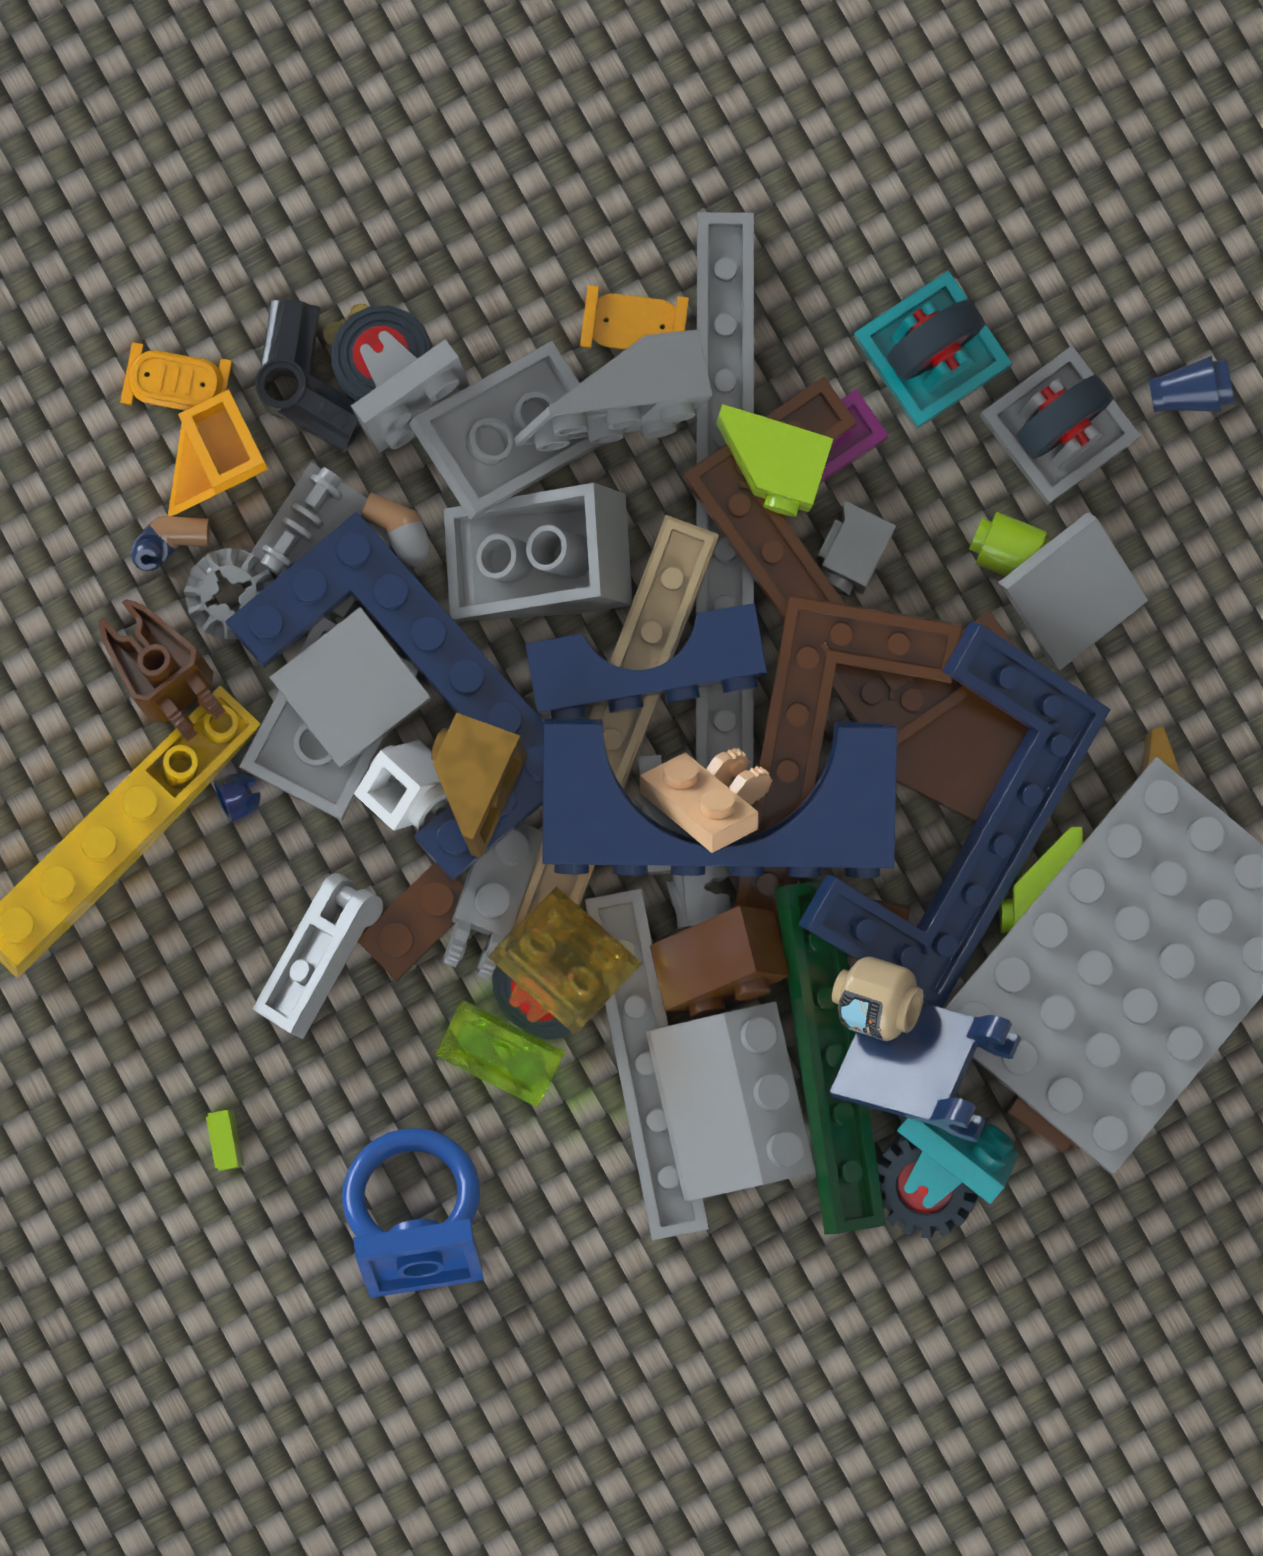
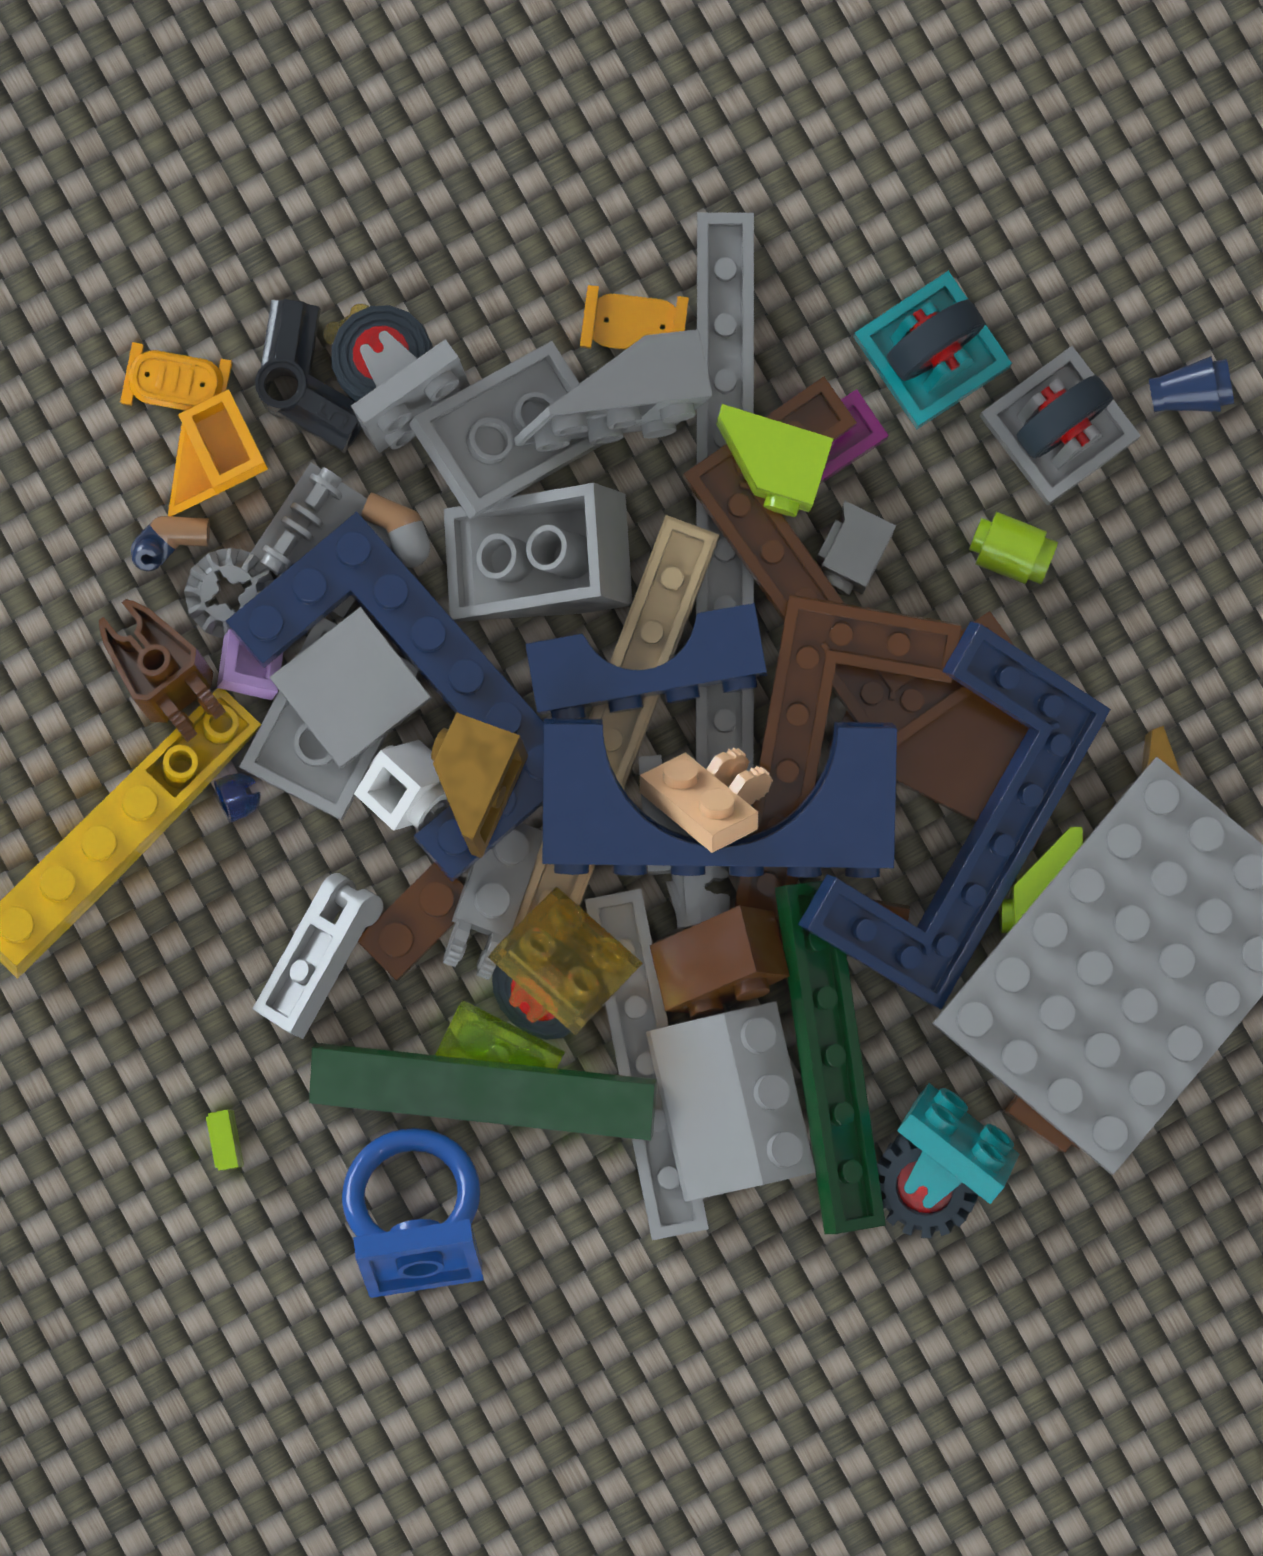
(243, 673): none -> lavender plate
(483, 1091): none -> dark green tile
(878, 998): tan head -> none
(924, 1068): flag -> none
(1073, 591): light grey tile -> none

